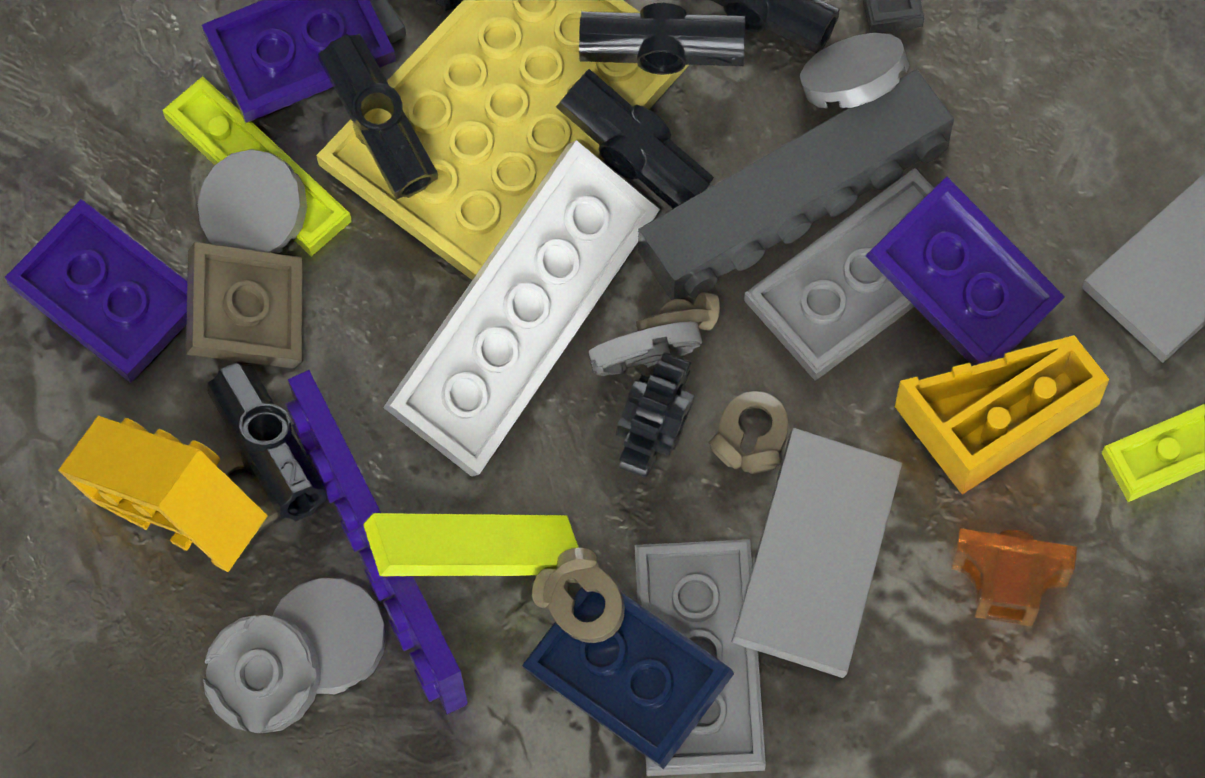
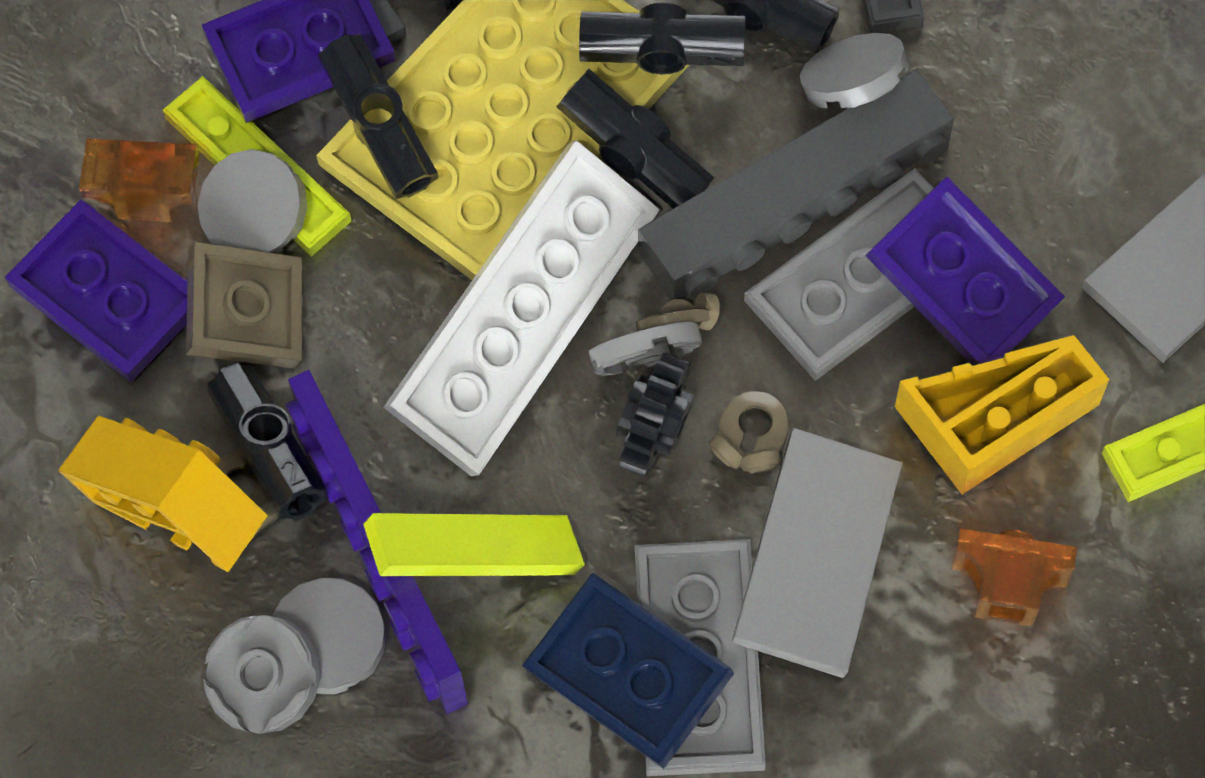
(139, 177): none -> clear orange brick
(580, 567): dark tan piece -> none

